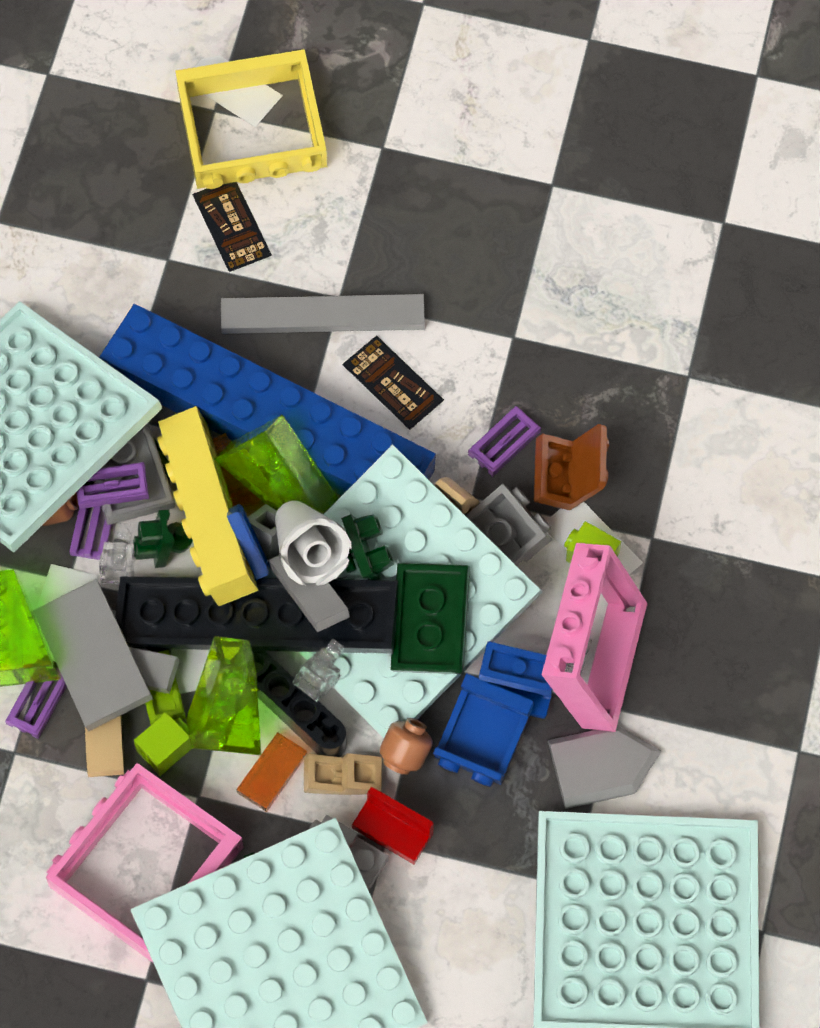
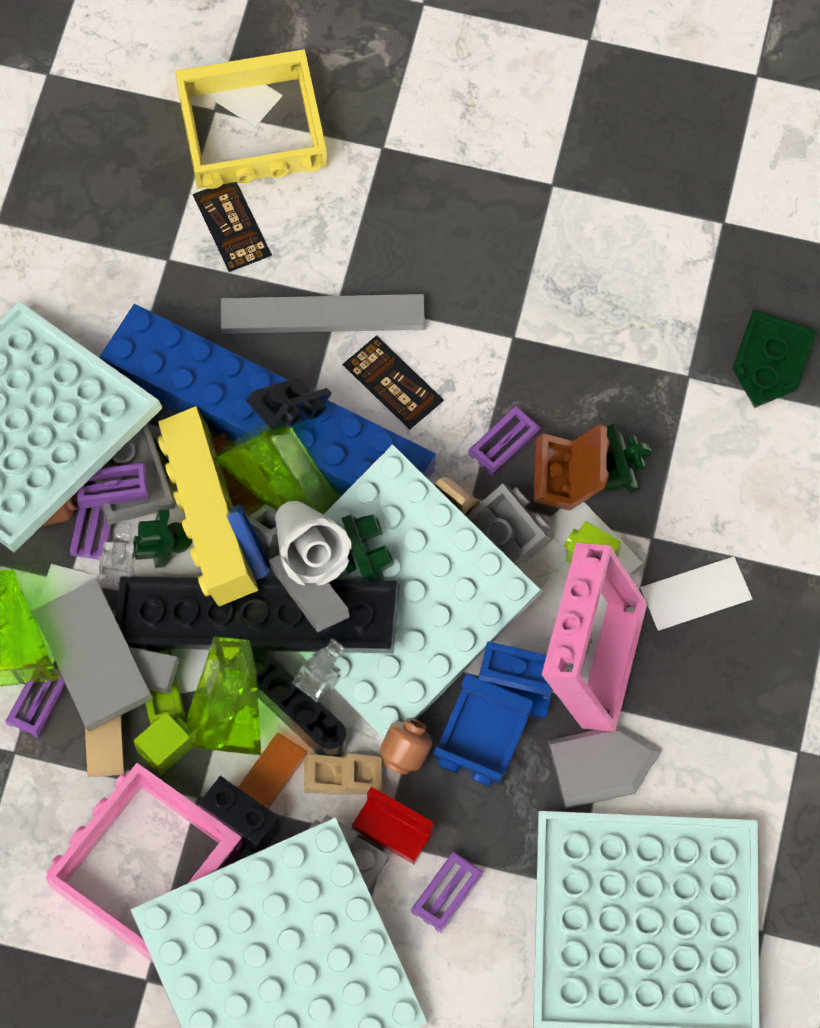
(241, 814): none -> black brick
(288, 403): none -> black bracket
(429, 916): none -> medium lavender tile
(431, 618): dark green tile -> none
(622, 473): none -> dark green hips
(696, 593): none -> white sticker
(772, 357): none -> dark green tile

